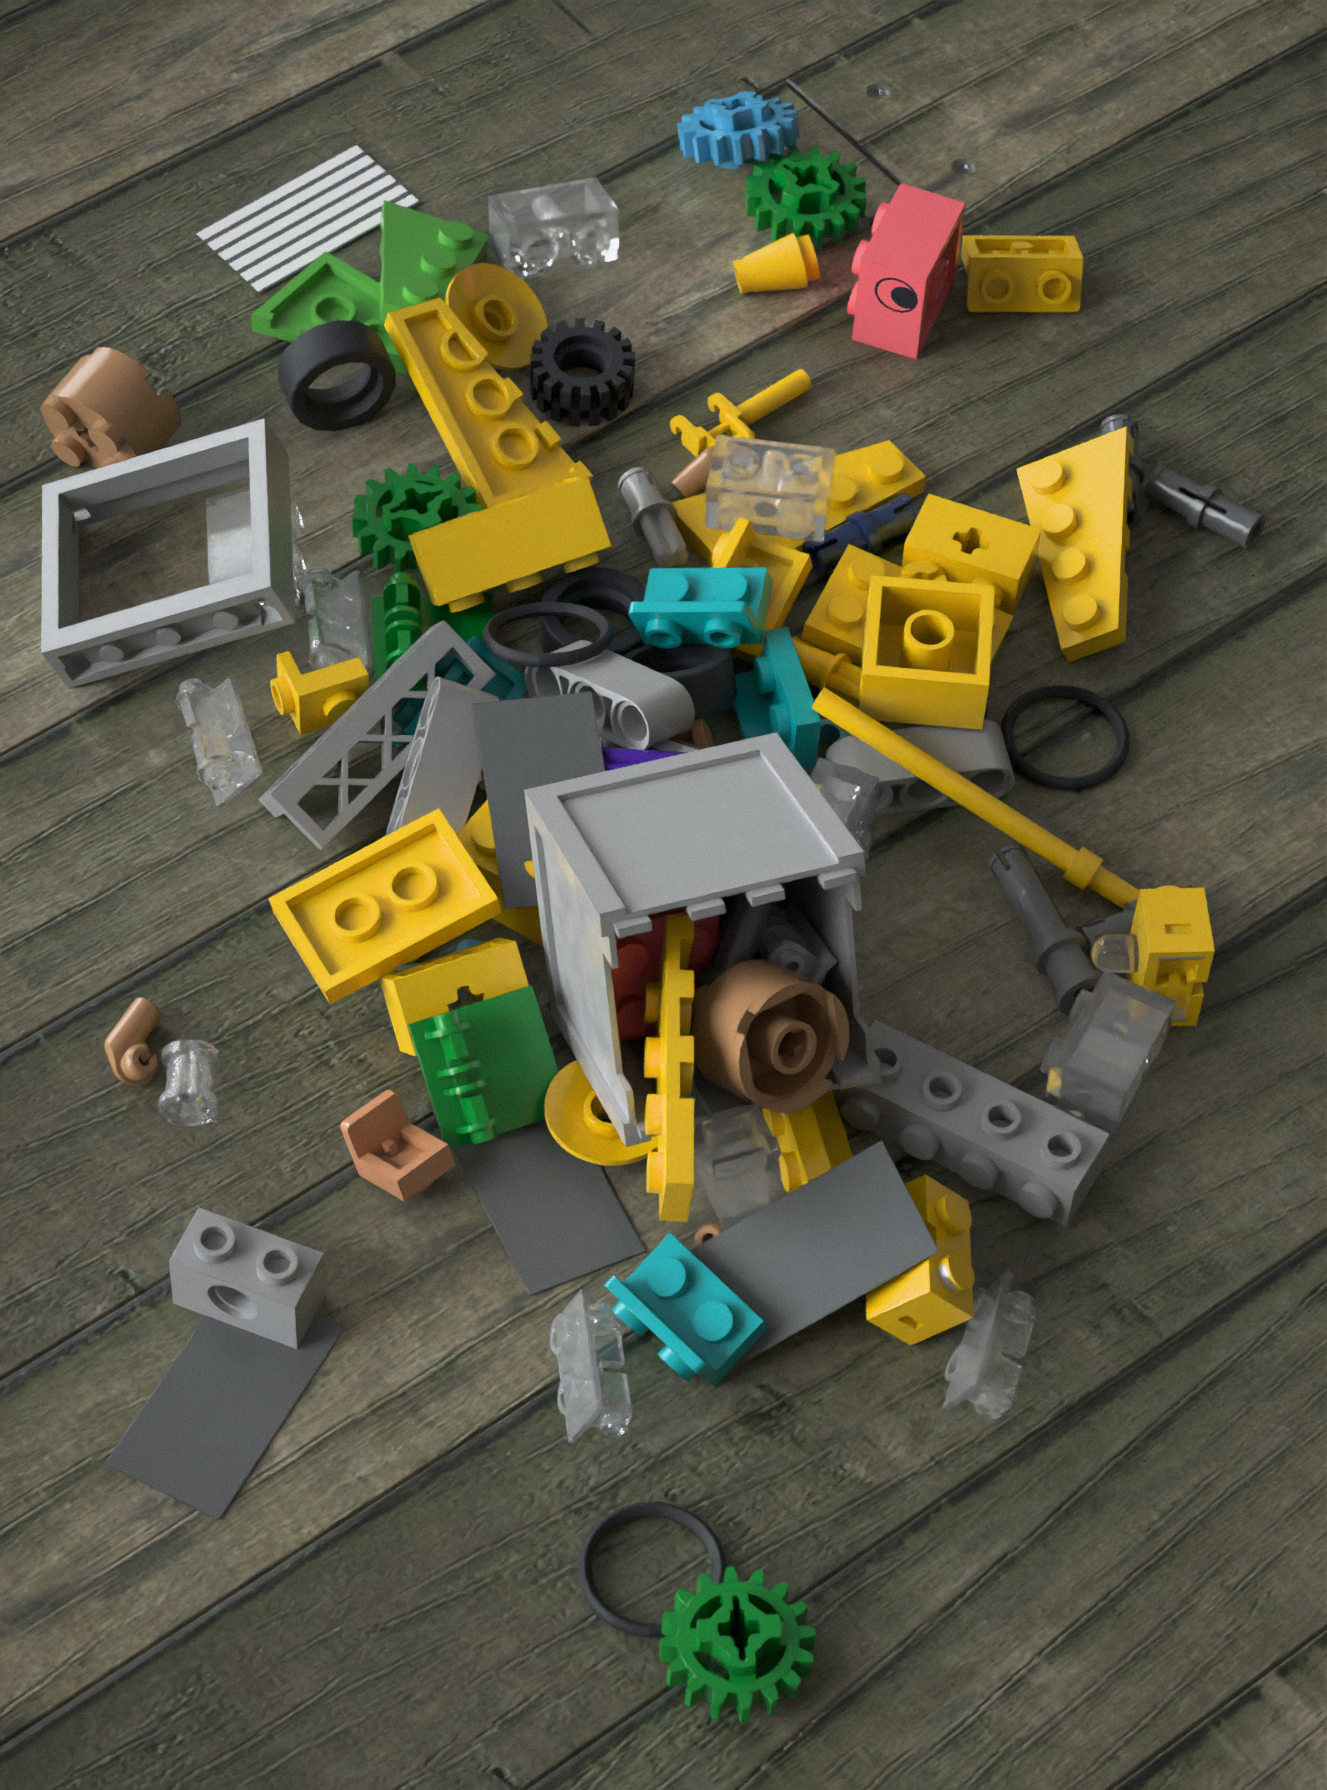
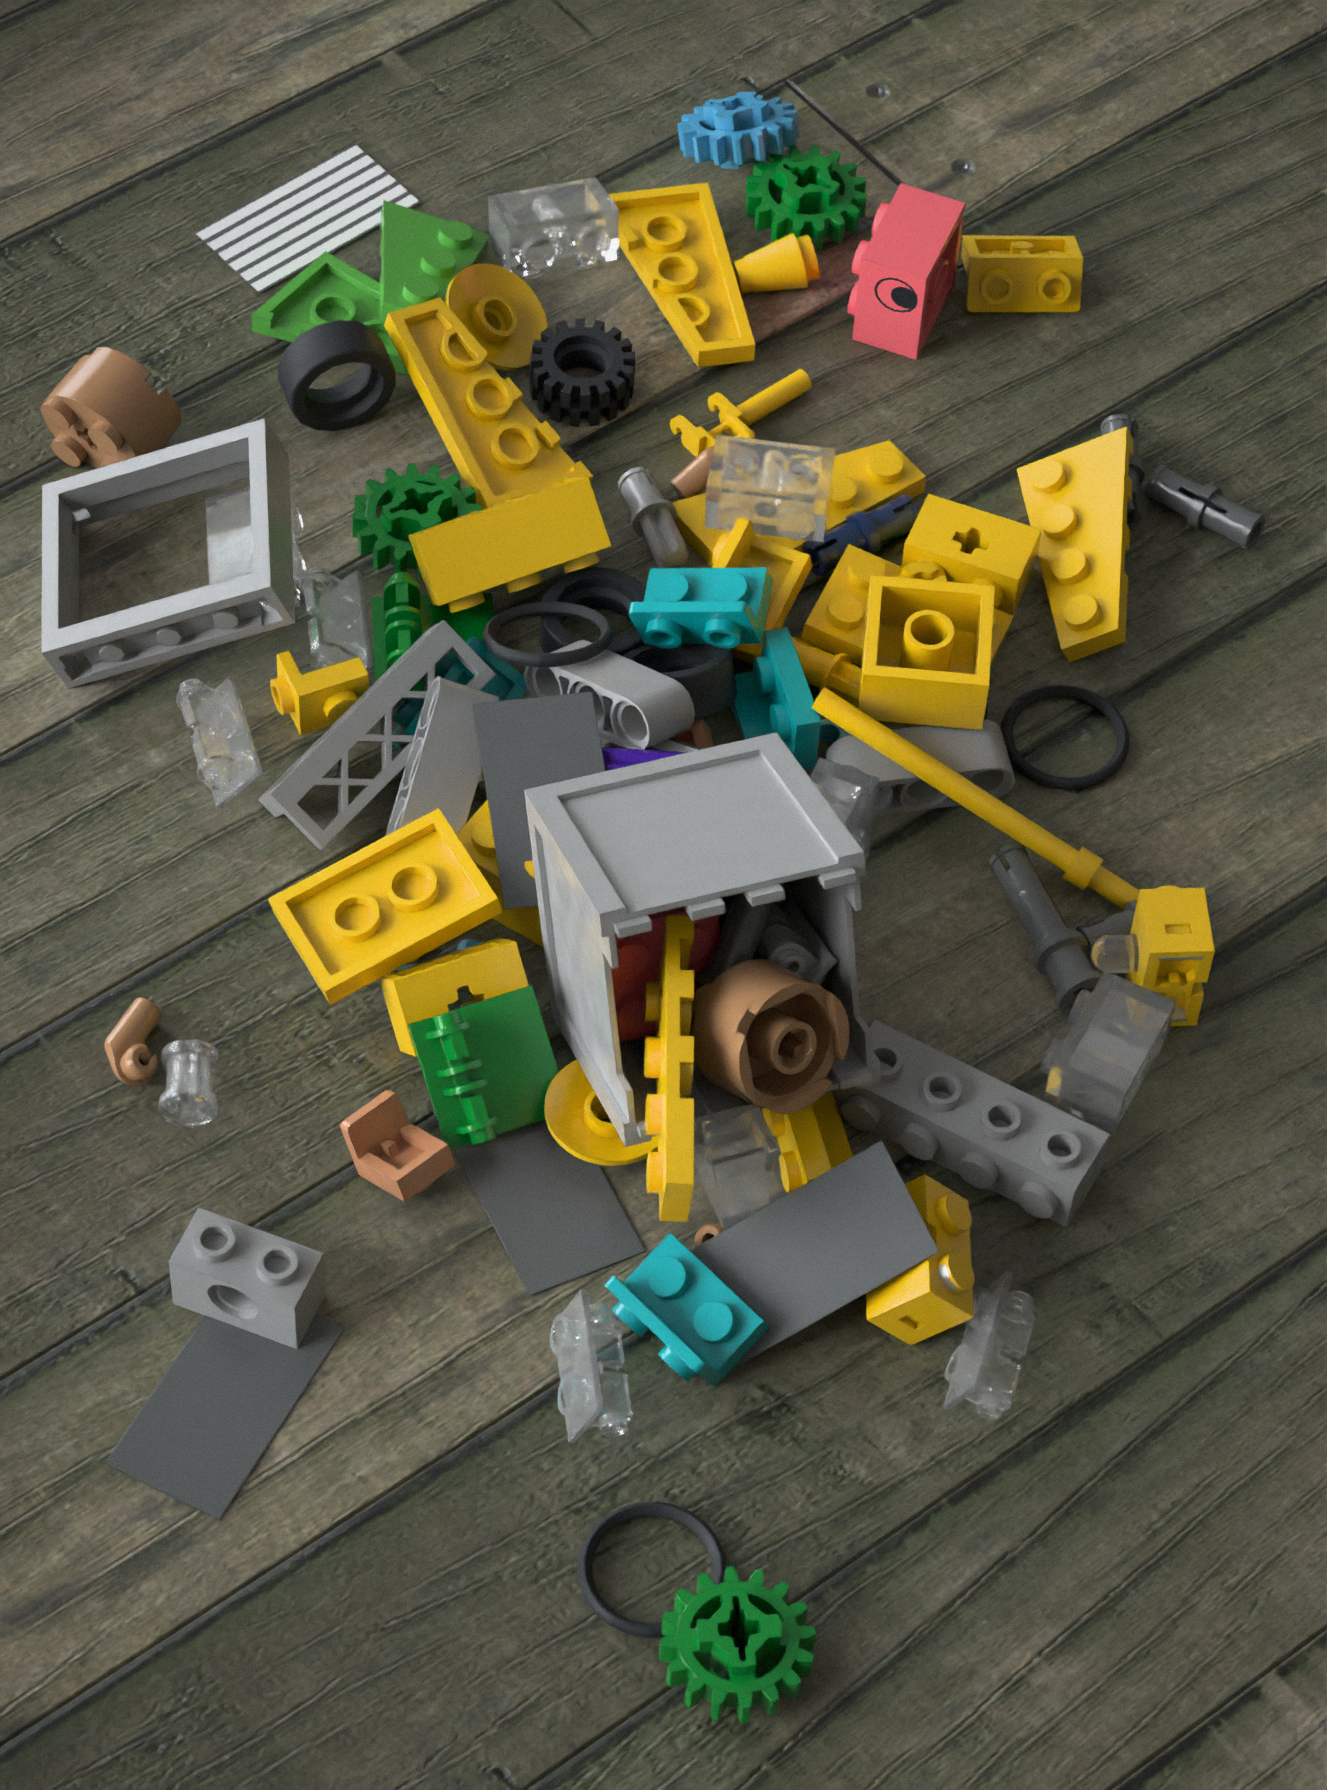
(686, 266): none -> yellow wing

